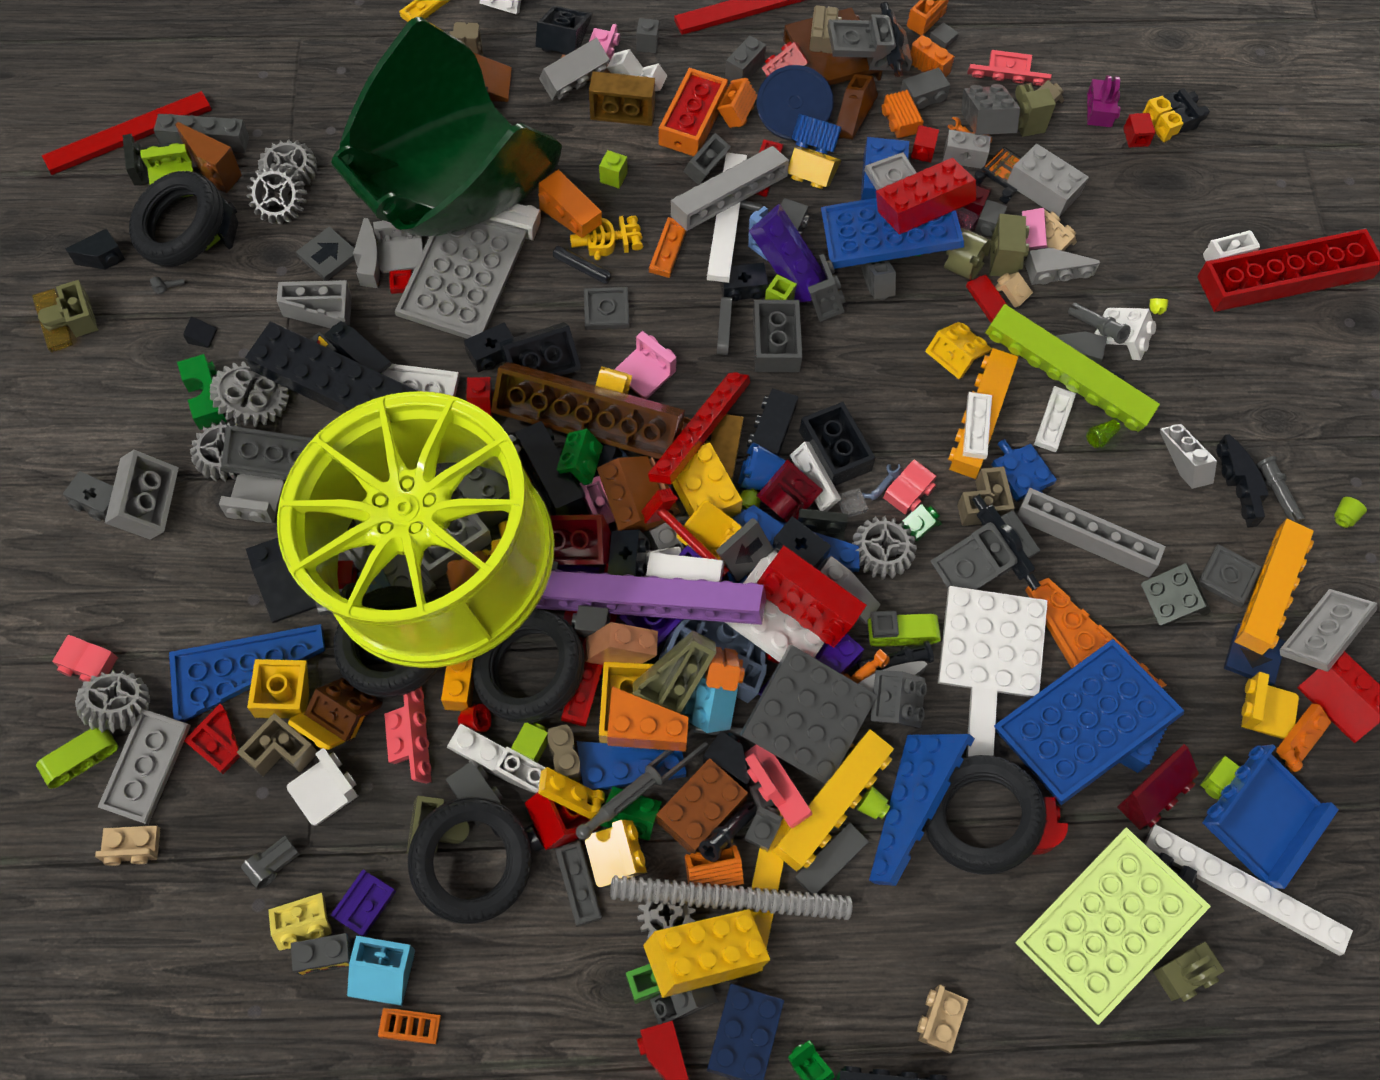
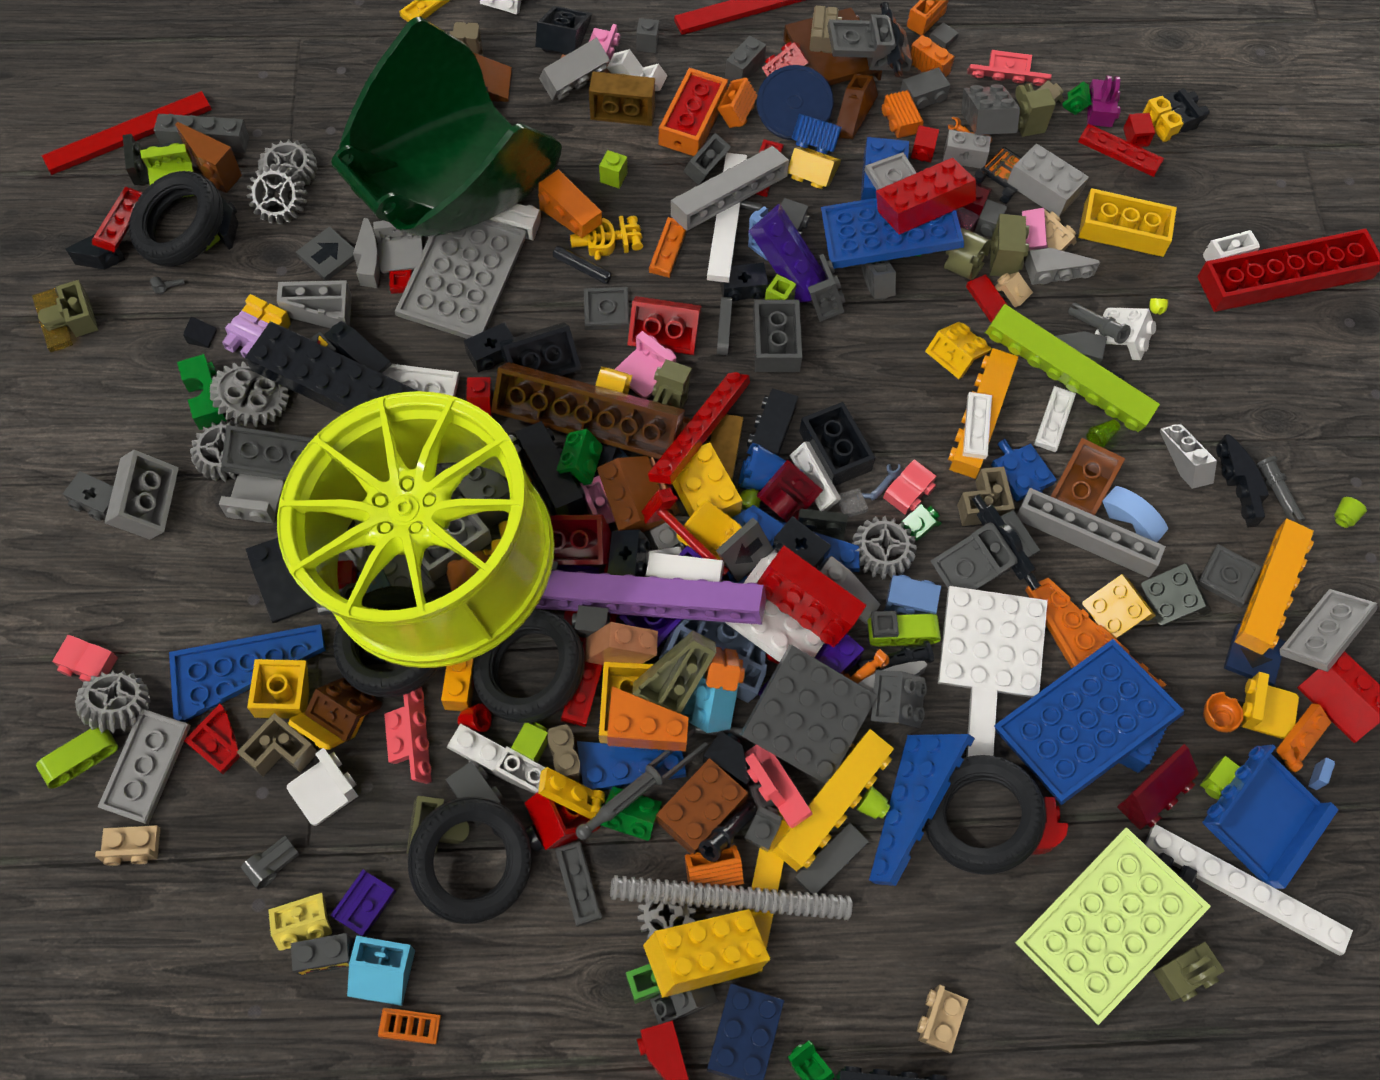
(117, 221): none -> red tile
(251, 322): none -> hips
(615, 853): bracket -> none
(670, 322): none -> red slope
(672, 384): none -> olive brick
(912, 596): none -> medium blue brick
(1078, 98): none -> green bracket
(1088, 477): none -> dark orange slope
(1118, 606): none -> yellow bracket
(1121, 150): none -> red tile
(1127, 222): none -> yellow brick
(1133, 509): none -> light blue brick
(1223, 713): none -> orange hair
(1321, 773): none -> medium blue tile

